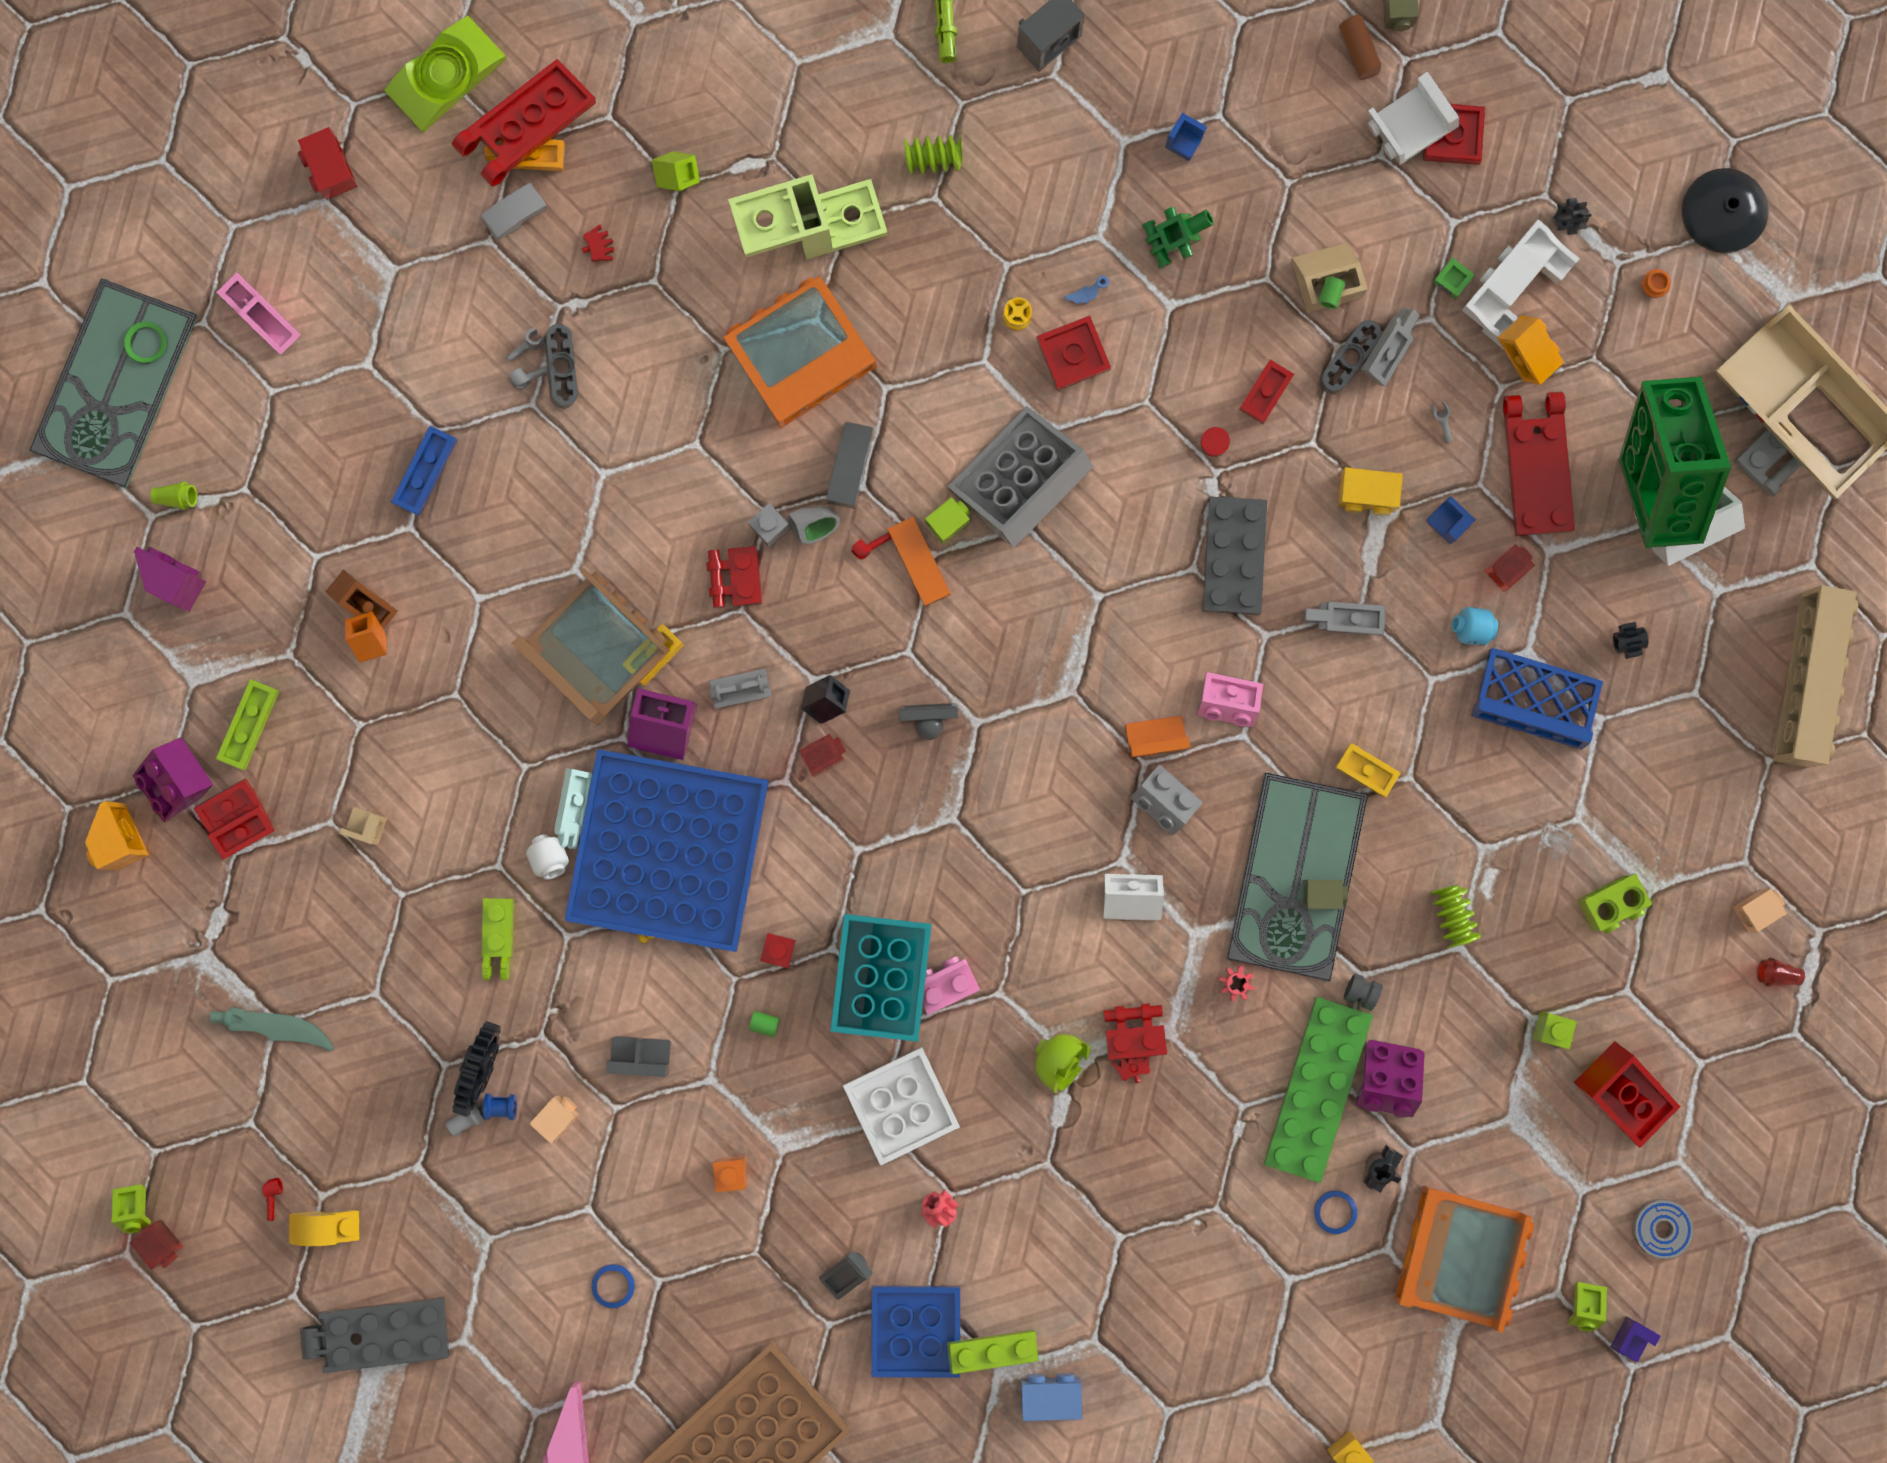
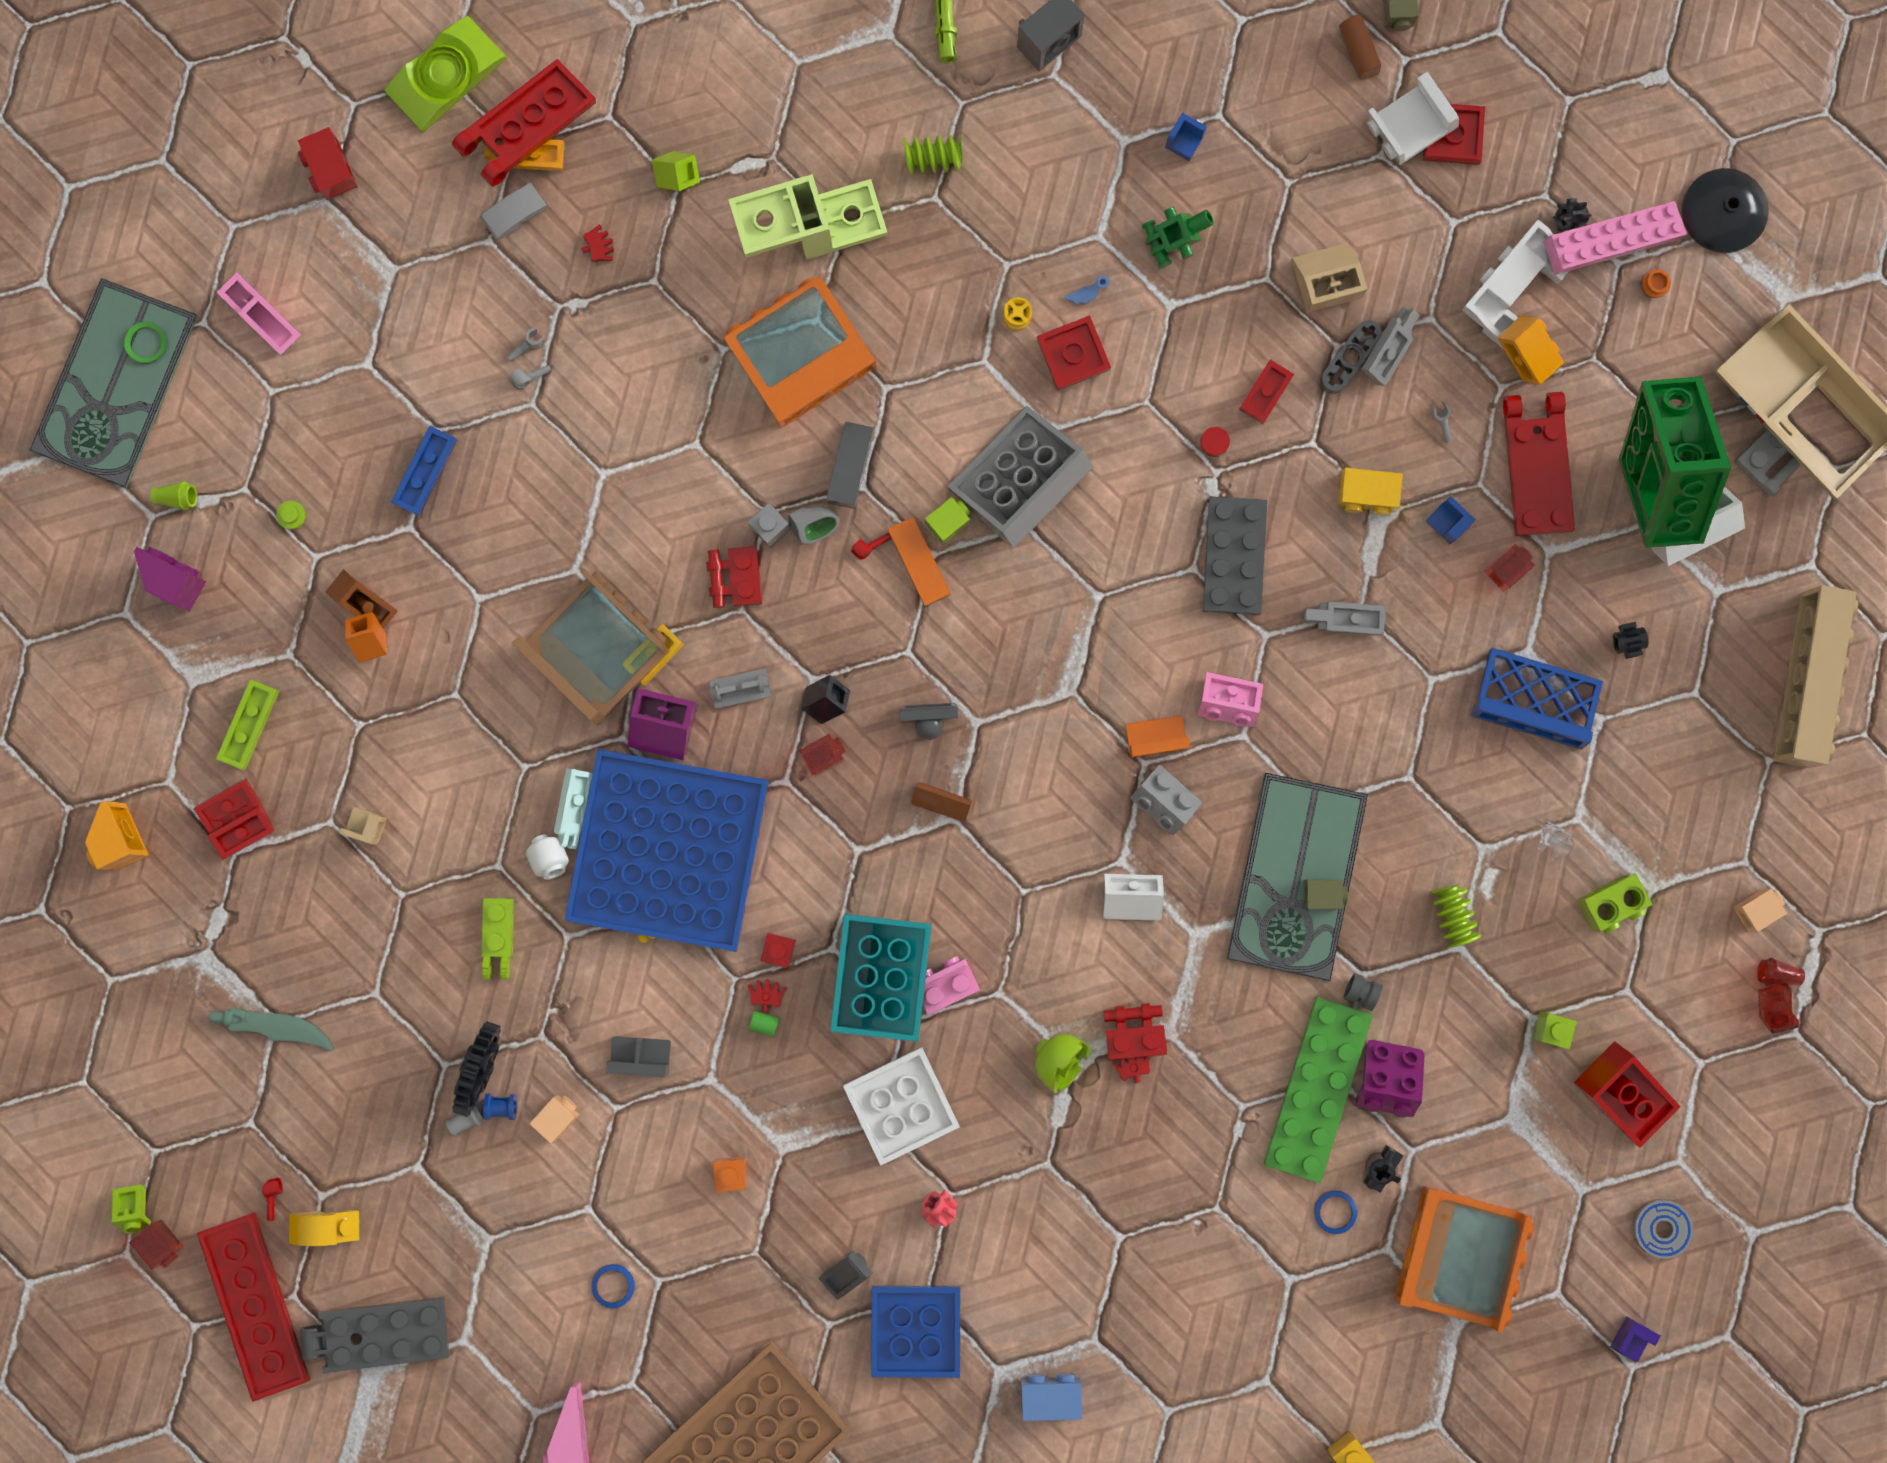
(171, 779): magenta slope -> none
(253, 1306): none -> red tile
(291, 515): none -> lime plate
(566, 345): dark grey beam -> none
(766, 995): none -> red piece
(941, 801): none -> dark orange slope
(992, 1351): lime plate -> none
(1244, 985): coral gear -> none
(1331, 292): bright green hinge -> none
(1367, 770): yellow plate -> none
(1453, 278): bright green plate -> none
(1475, 626): medium azure head -> none
(1589, 1306): lime bracket -> none
(1614, 237): none -> bright pink piece
(1776, 1008): none -> clear red bracket

